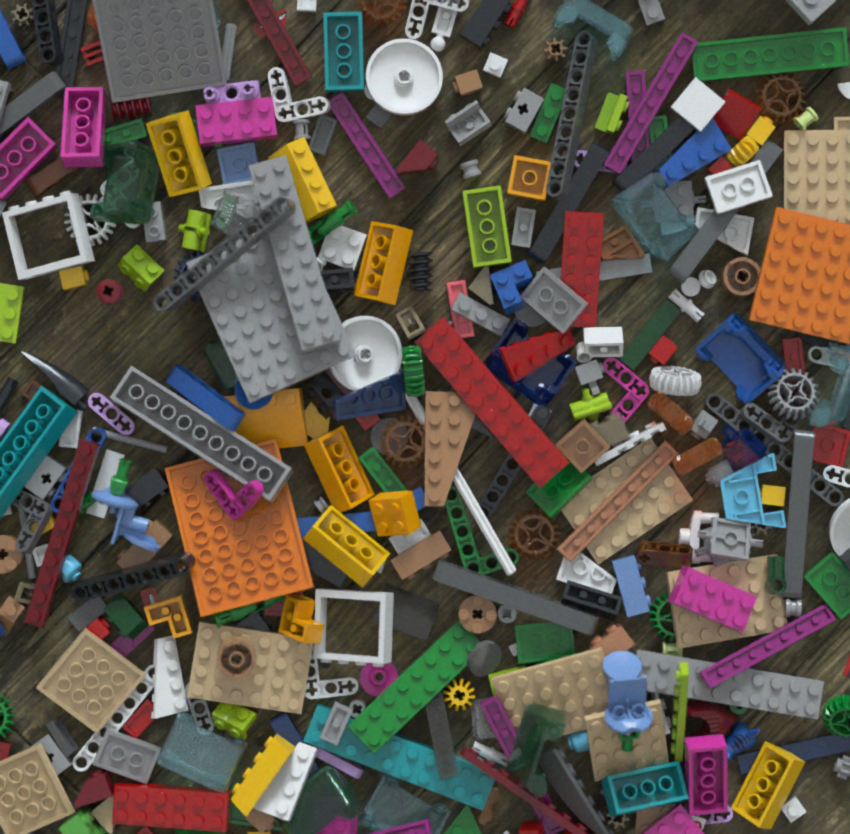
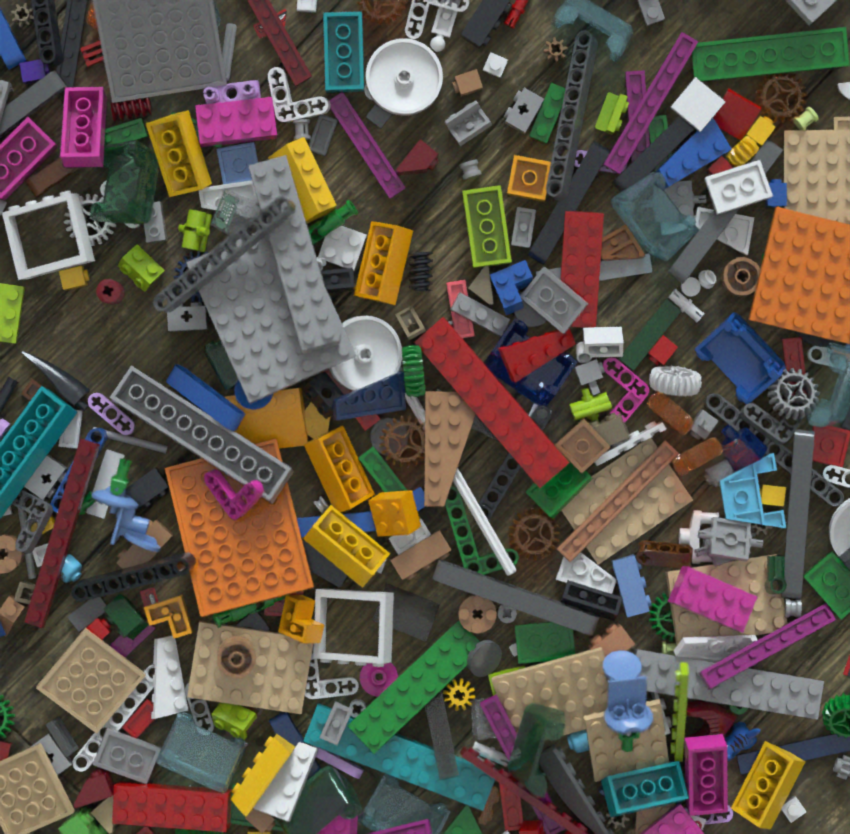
(33, 71): none -> dark purple brick
(198, 321): none -> light grey brick
(511, 808): none -> red plate
(712, 648): none -> white wing
(779, 193): none -> blue brick

